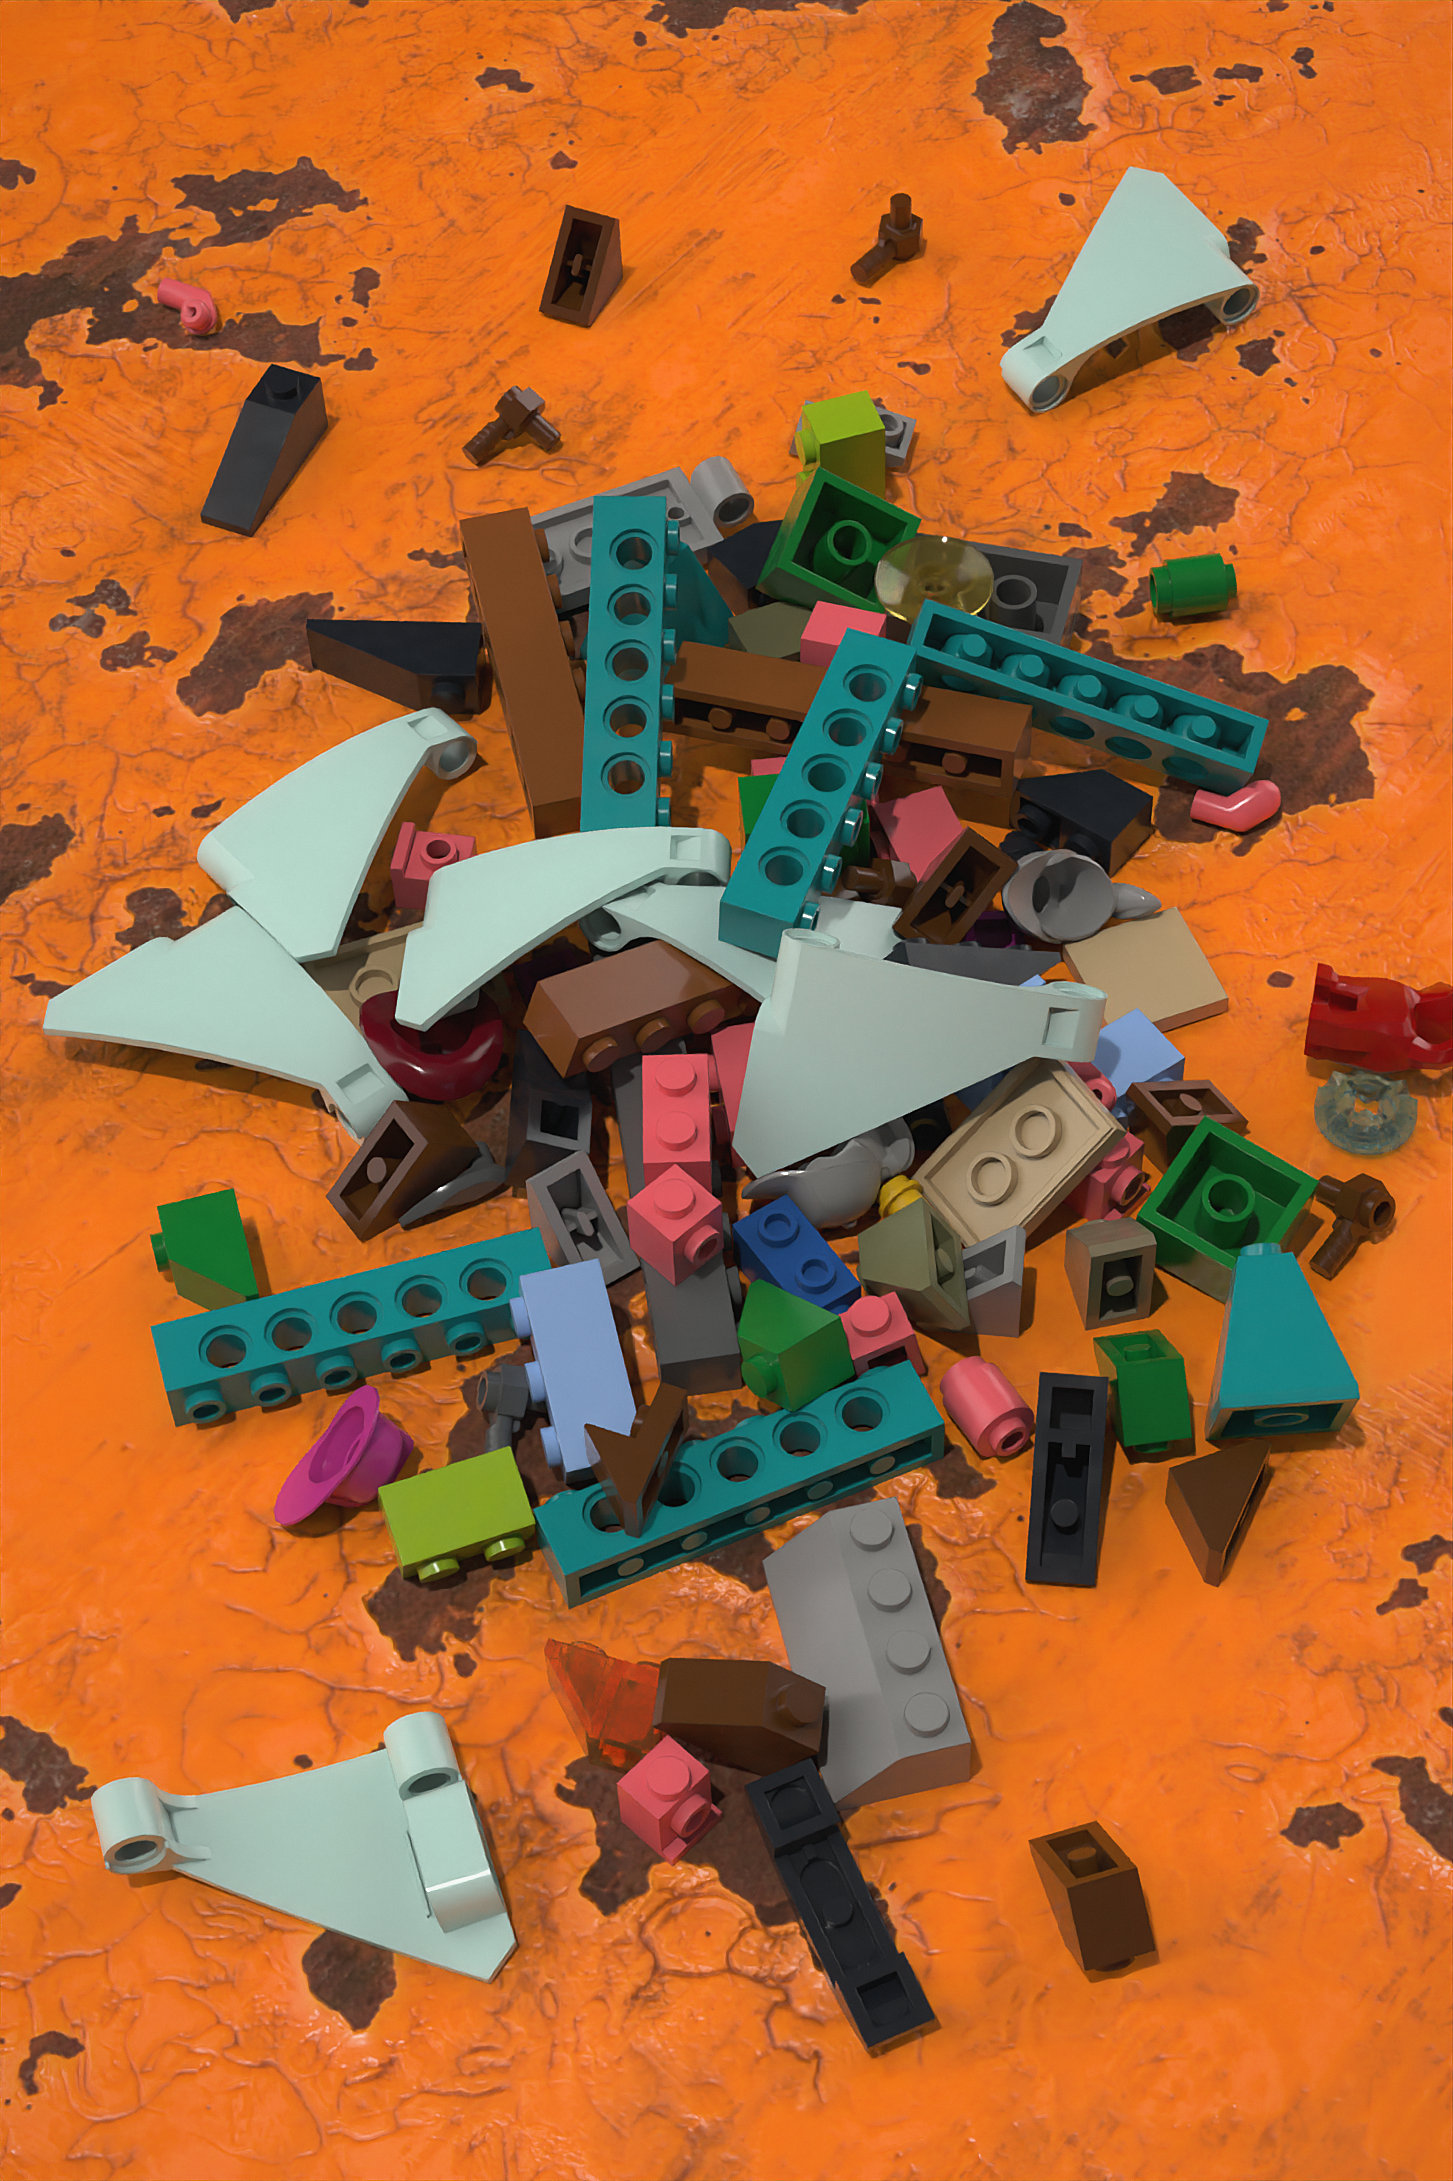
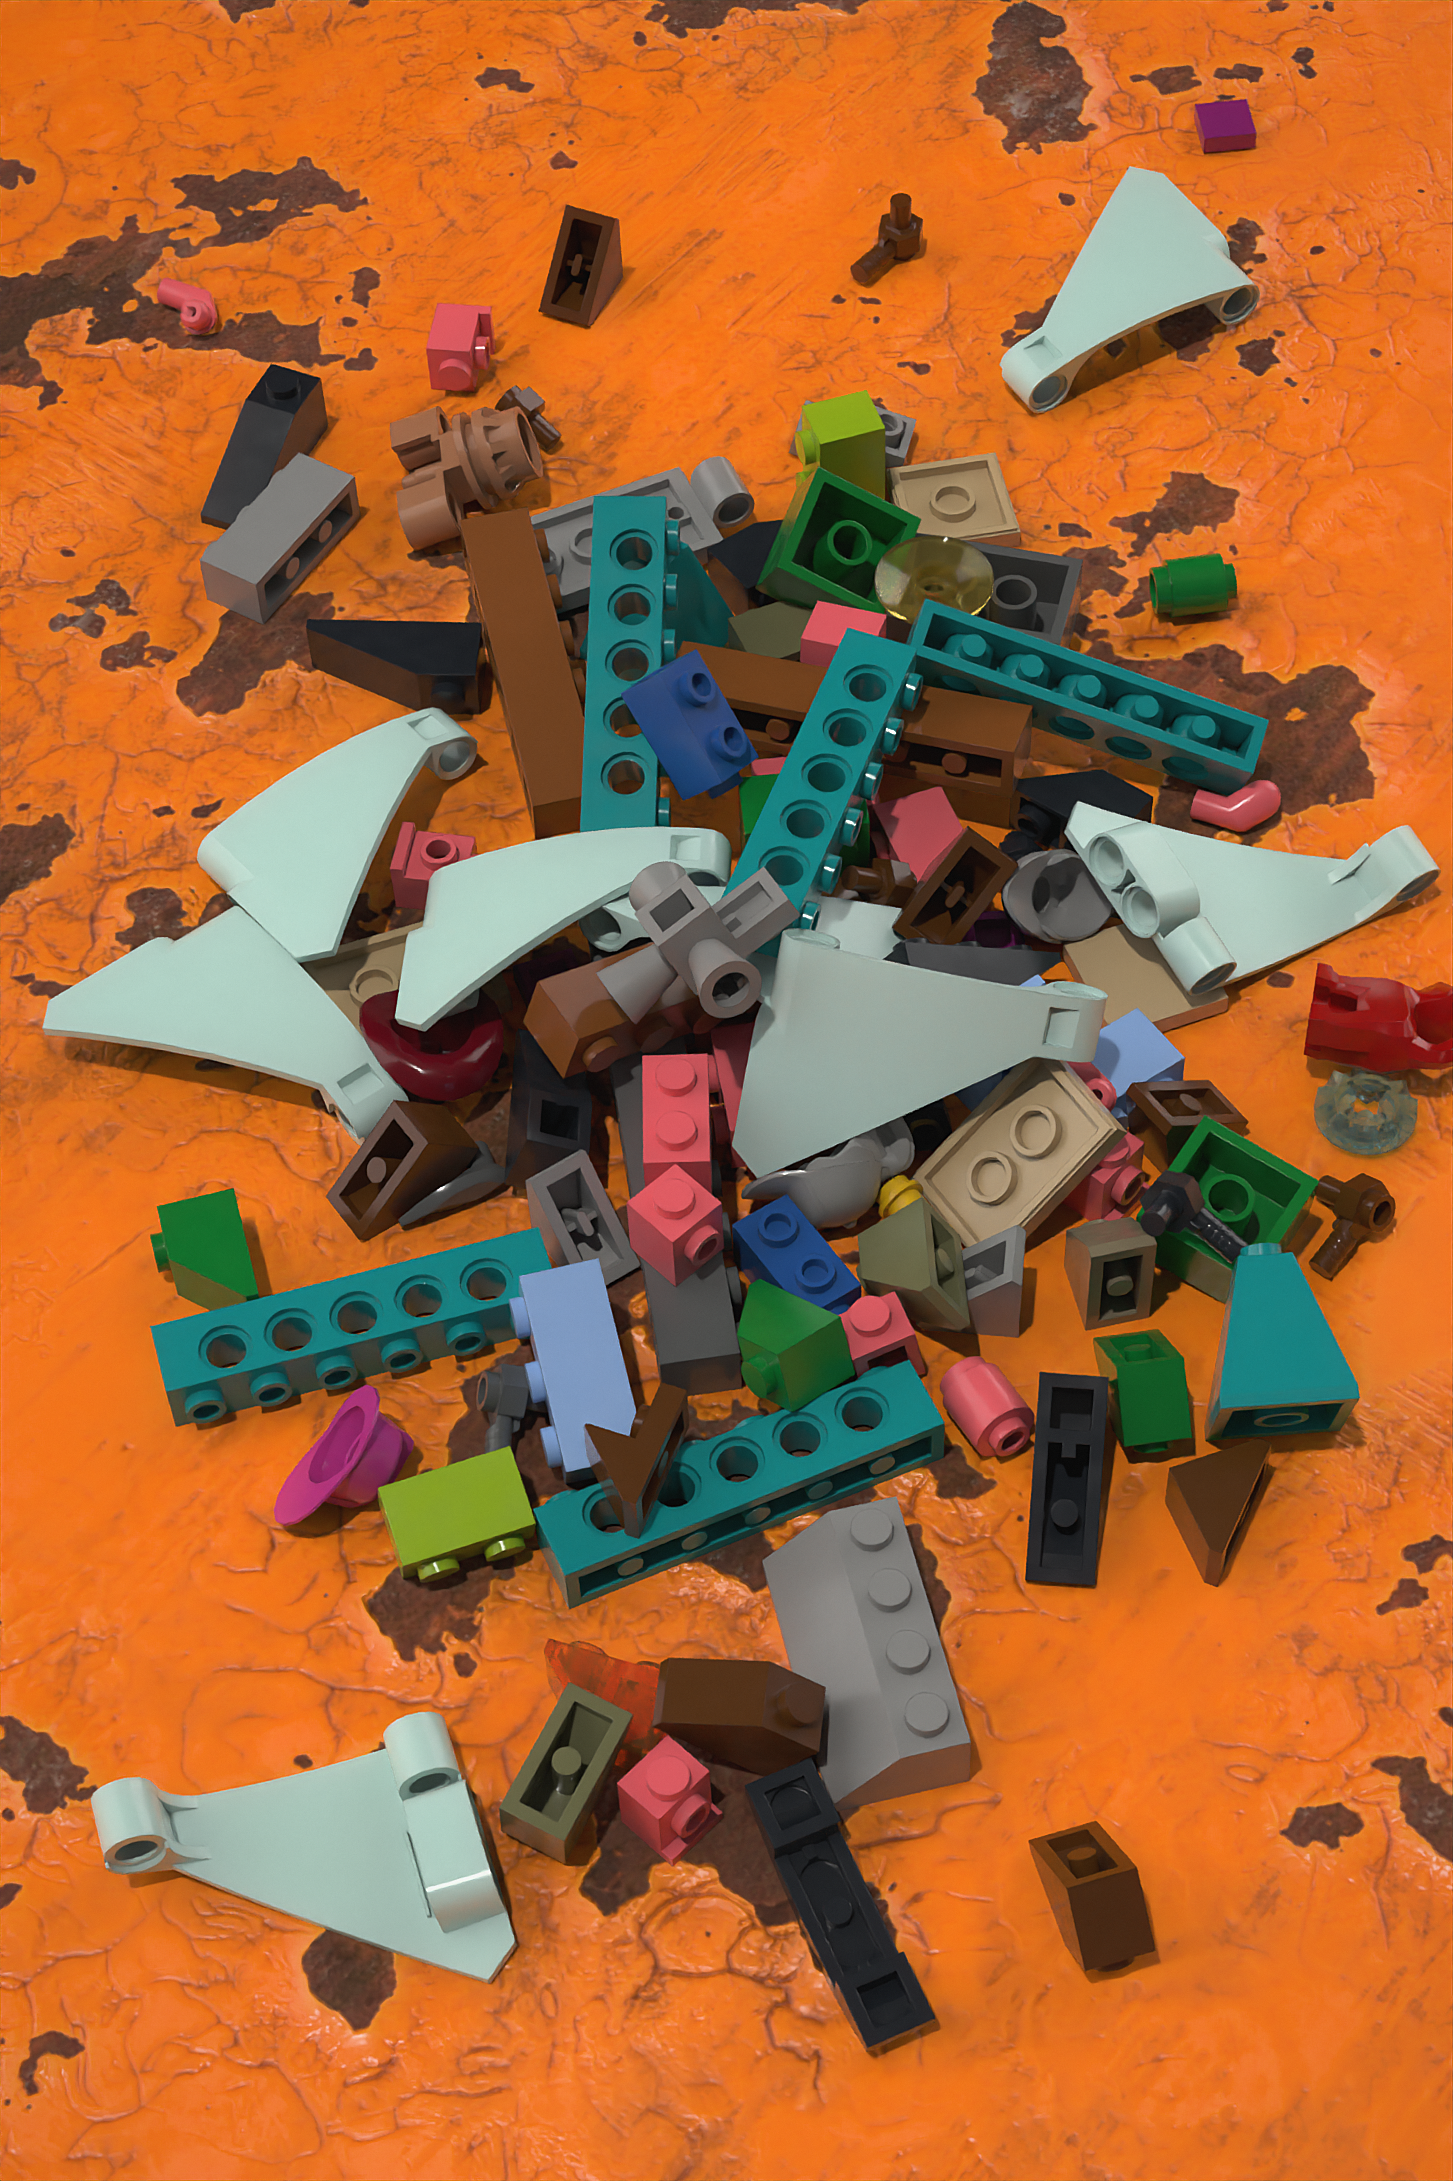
(280, 537): none -> light grey brick
(450, 466): none -> nougat beam
(459, 346): none -> coral brick
(565, 1773): none -> olive slope
(691, 727): none -> blue brick
(697, 941): none -> light grey brick
(957, 499): none -> tan tile
(1177, 1203): none -> black piece
(1225, 126): none -> magenta tile
(1238, 907): none -> light aqua panel

